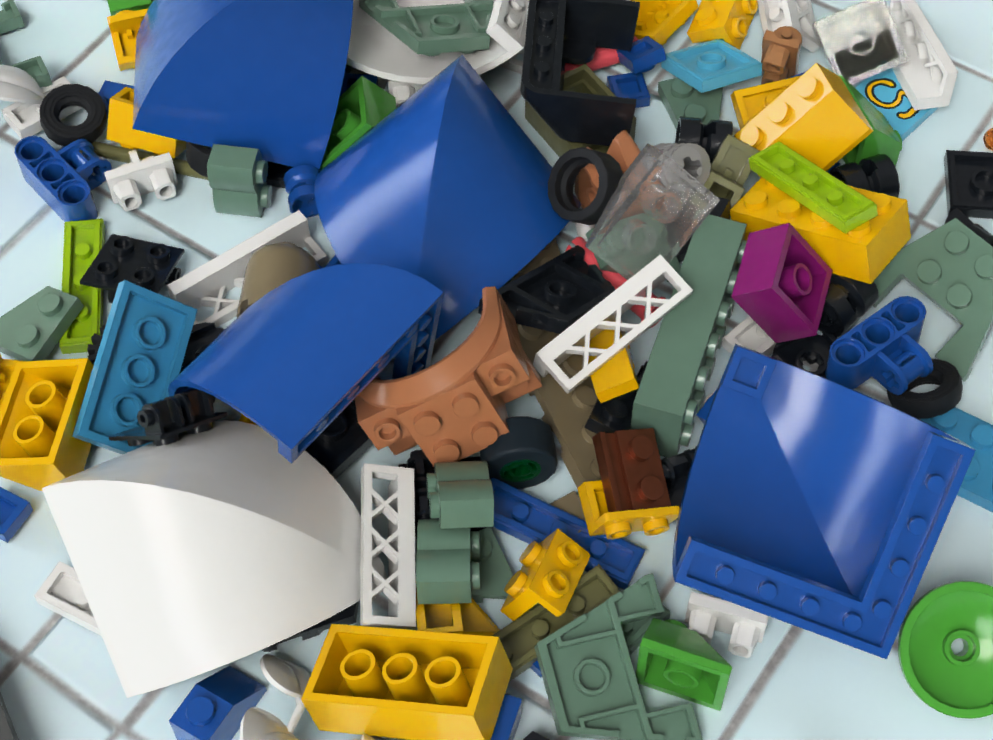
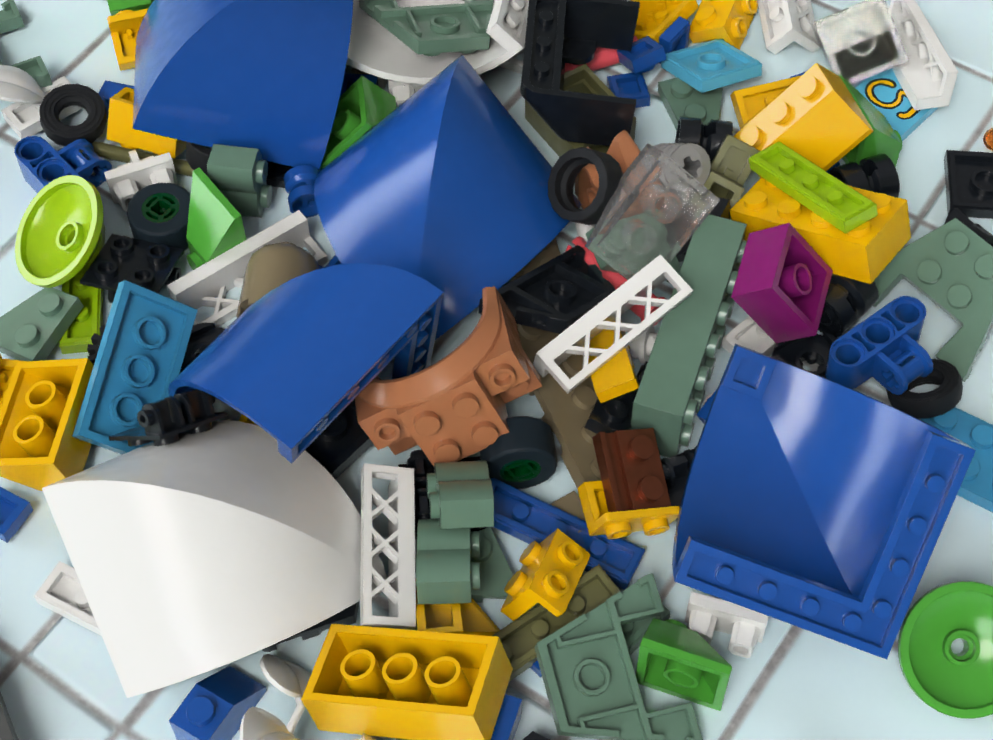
(59, 231): none -> lime dish
(160, 214): none -> black wheel
(212, 222): none -> bright green slope
(643, 345): none -> white plate
(675, 36): none -> blue tile
(780, 54): medium nougat hips -> none

